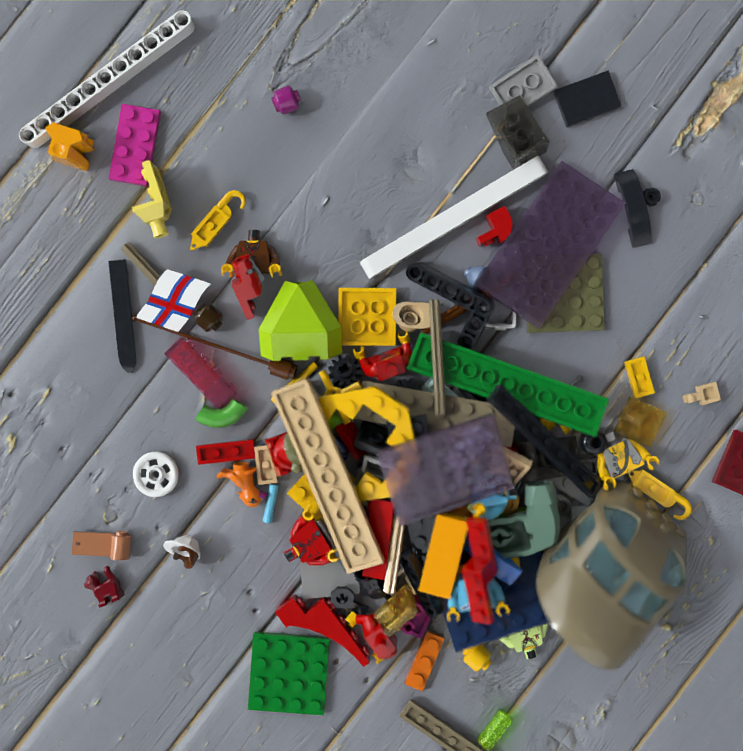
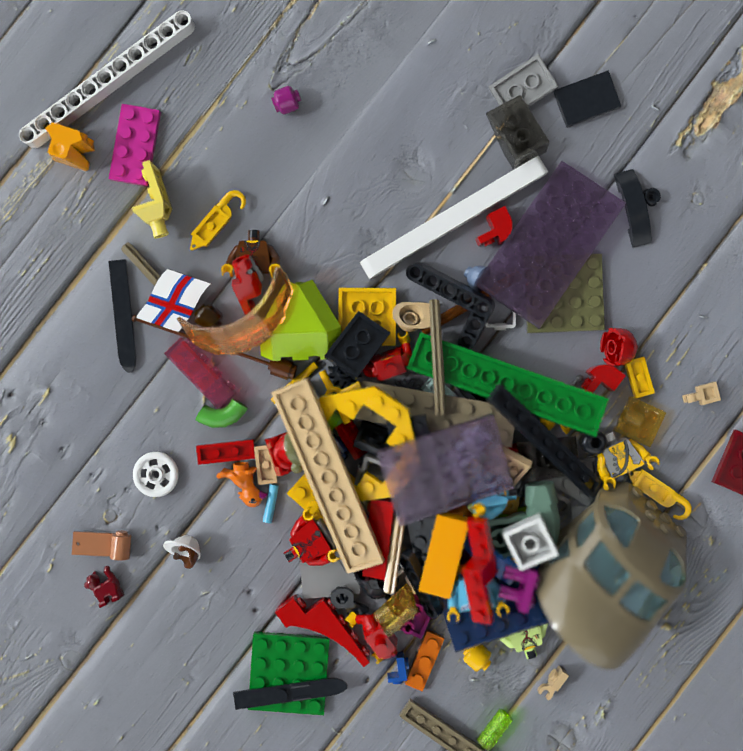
(252, 328): none -> clear orange windscreen
(288, 692): none -> black piece
(357, 345): none -> black plate
(399, 676): none -> blue bracket
(523, 595): none -> magenta plate
(530, 541): none -> white brick
(556, 680): none -> tan plate
(602, 374): none -> red brick
(618, 346): none -> red cylinder

